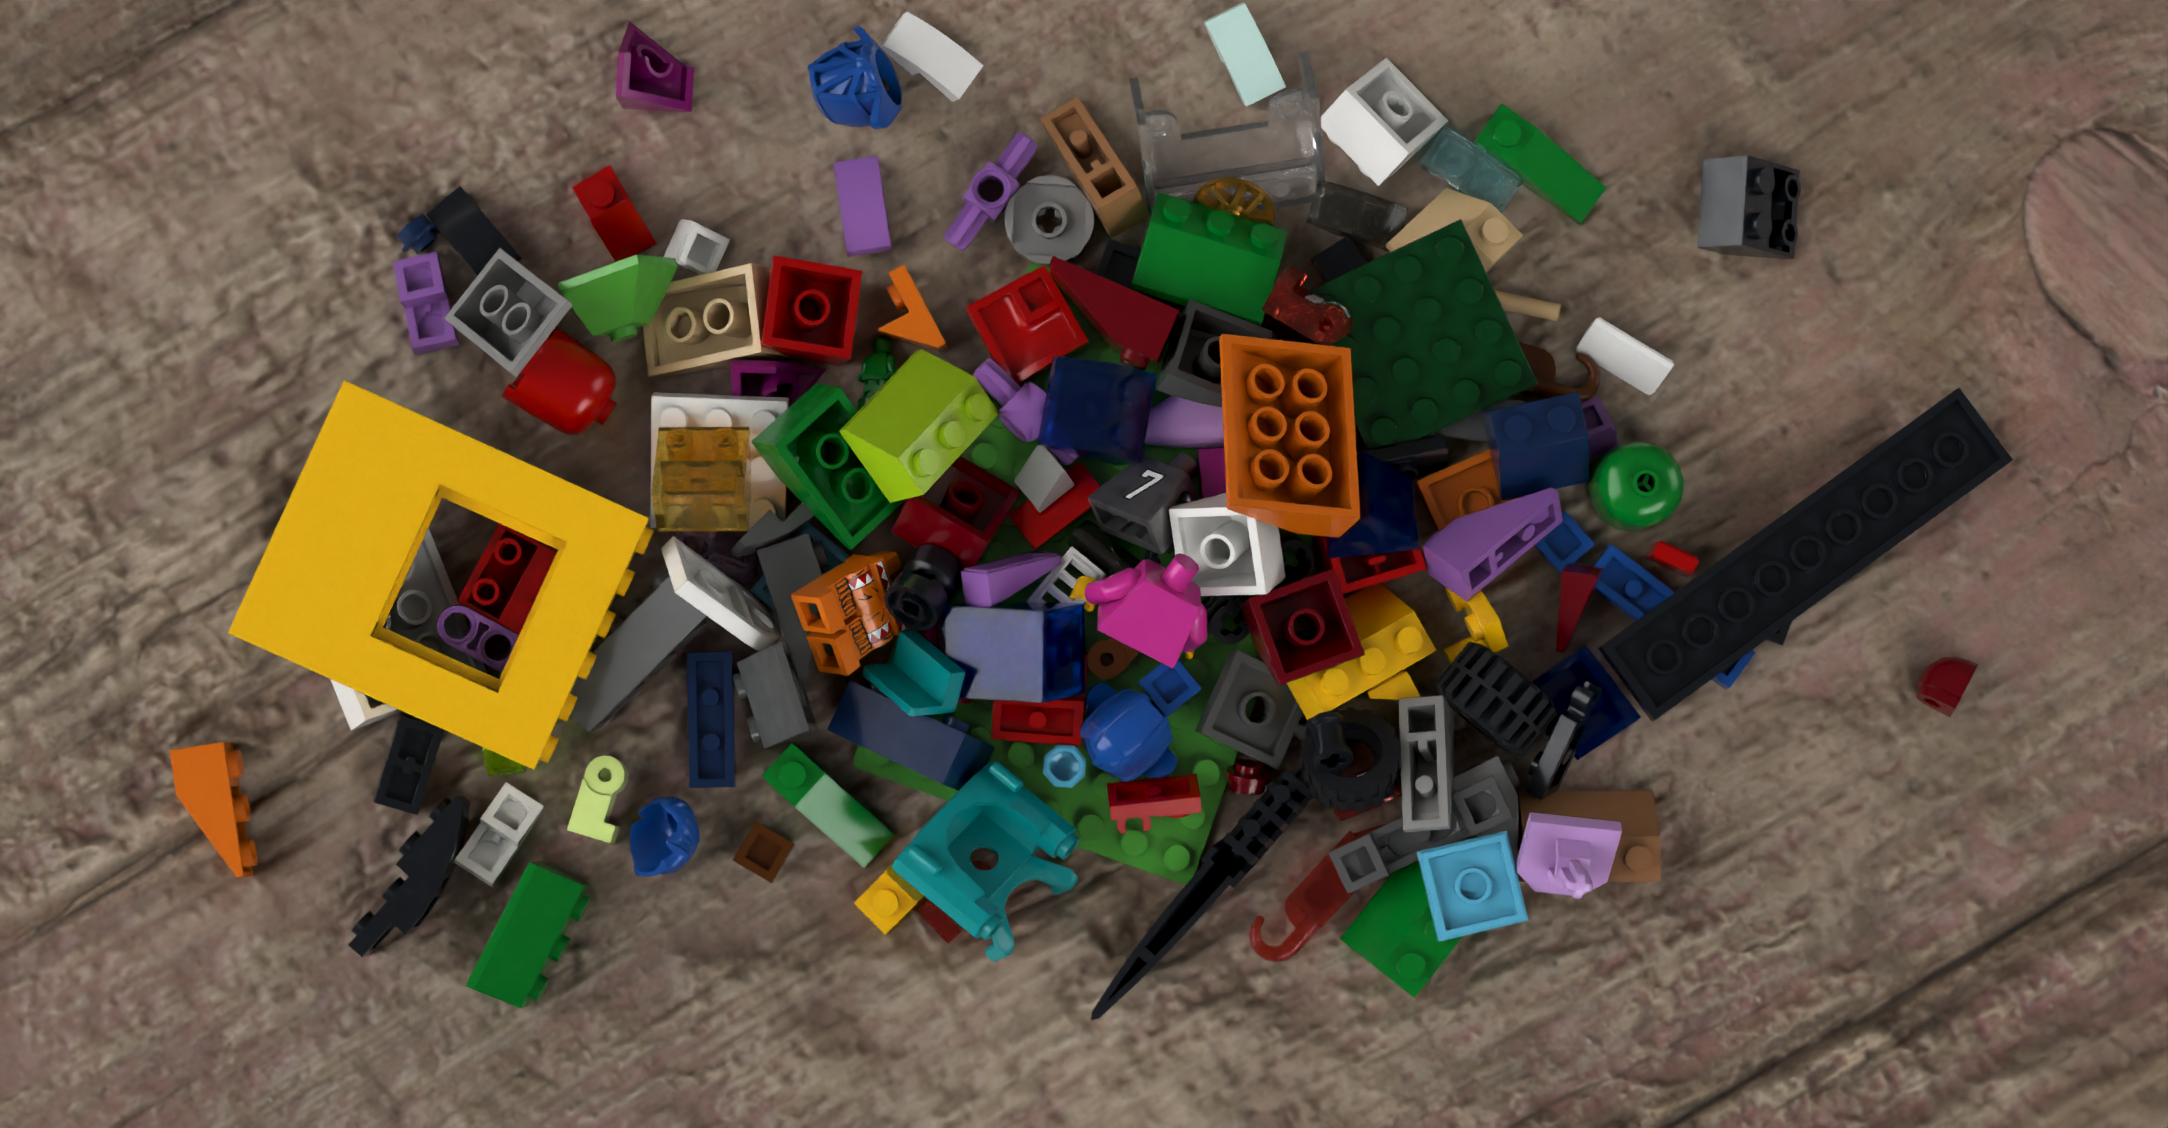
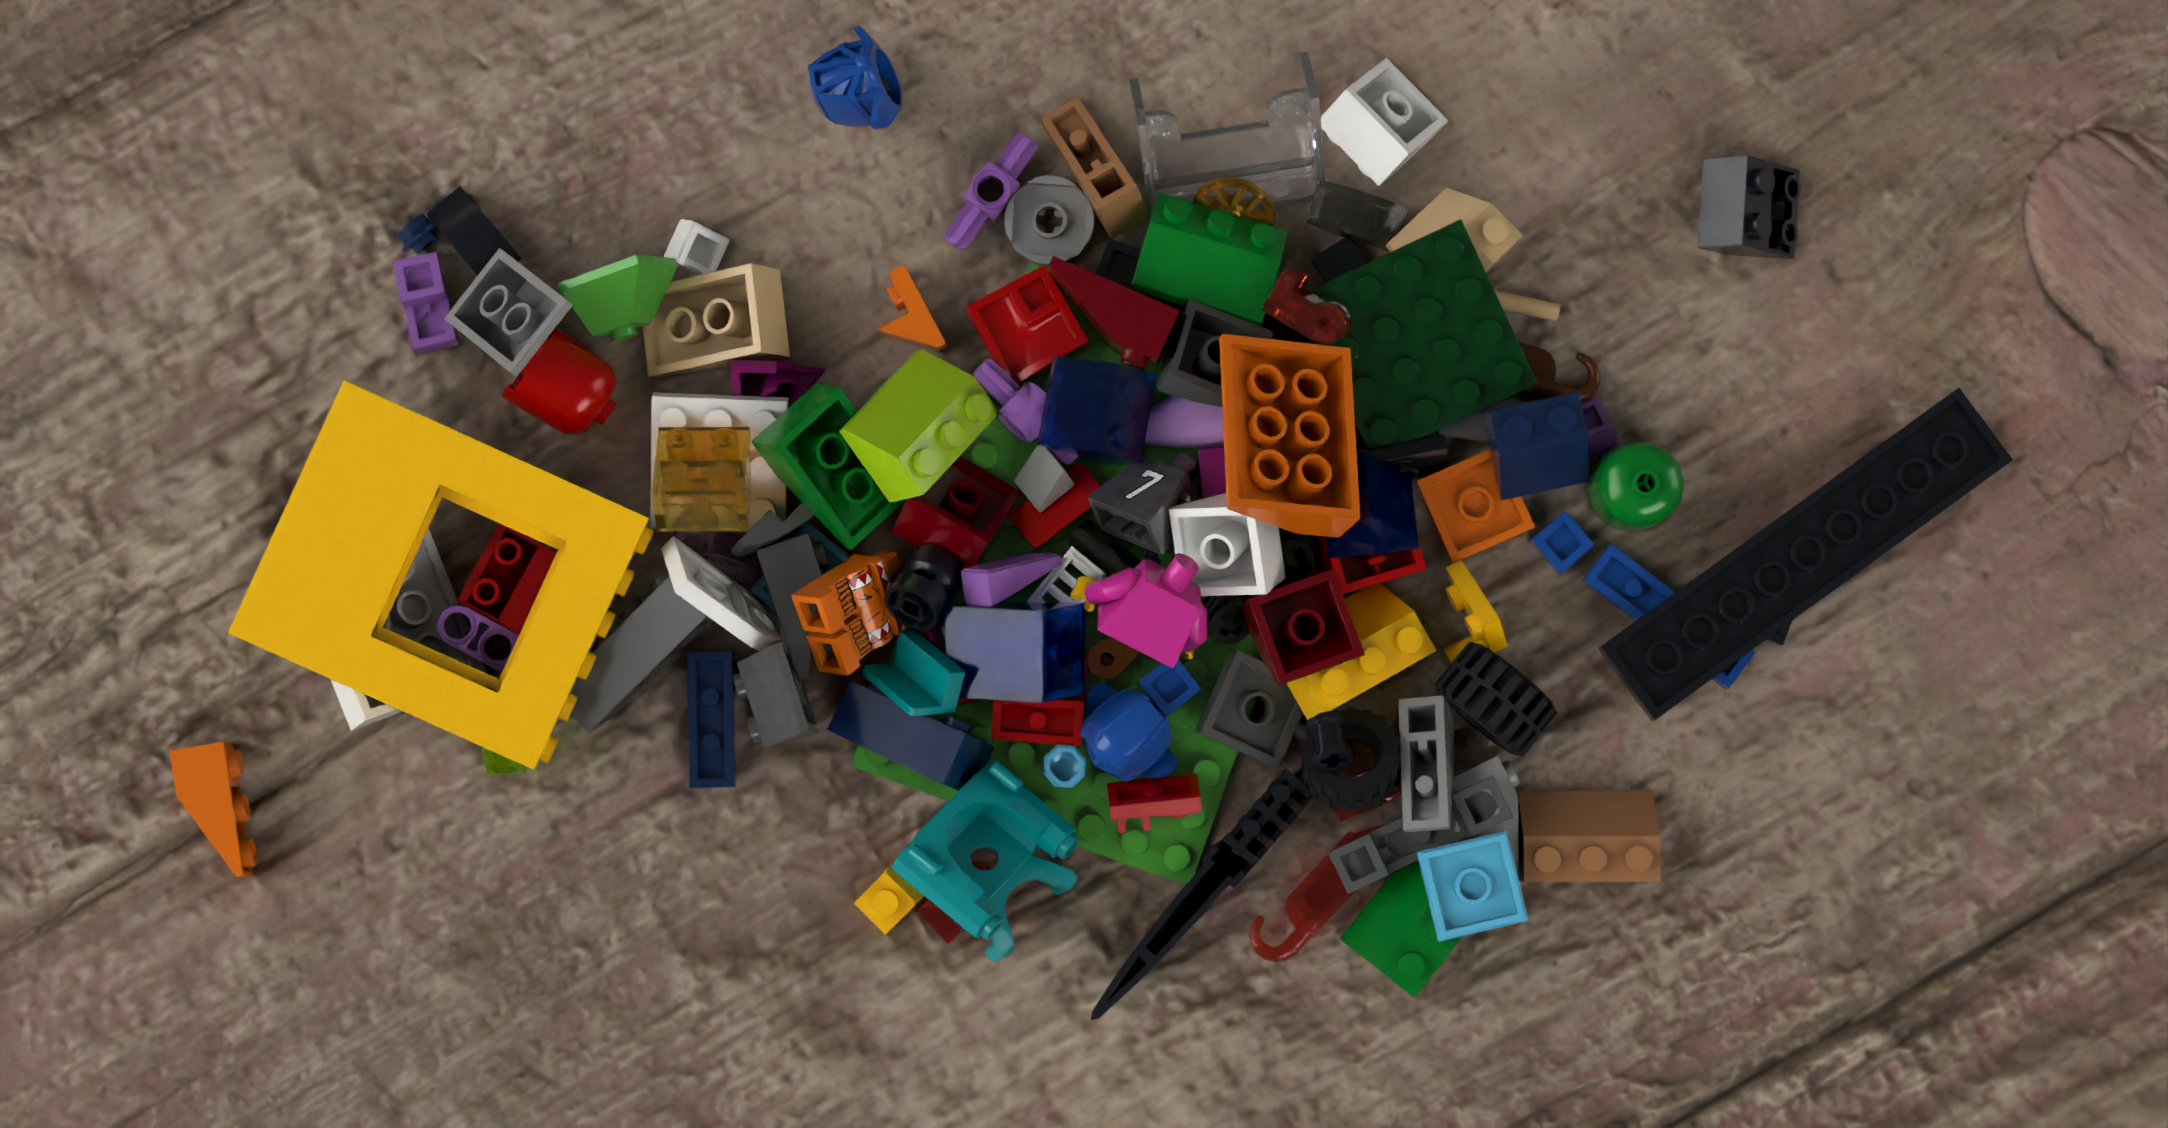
(408, 764): black hinge -> none
(429, 864): black slope -> none
(499, 834): white slope -> none
(530, 935): green slope -> none
(596, 797): yellowish green leg -> none
(613, 215): red slope -> none
(651, 76): magenta slope -> none
(663, 837): blue hair -> none
(764, 852): reddish brown plate -> none
(811, 310): red slope -> none
(827, 804): green slope -> none
(862, 206): medium lavender slope -> none
(876, 369): green piece -> none
(932, 54): white slope -> none
(1244, 54): light aqua slope -> none
(1247, 777): dark red plate -> none
(1394, 688): yellow slope -> none
(1470, 169): clear light blue slope -> none
(1488, 541): medium lavender slope -> none
(1540, 164): green slope -> none
(1565, 737): black plate -> none
(1567, 853): lavender piece -> none
(1575, 593): dark red piece -> none
(1612, 710): clear blue slope -> none
(1624, 356): white slope -> none
(1672, 558): red tile -> none
(1945, 683): dark red piece -> none

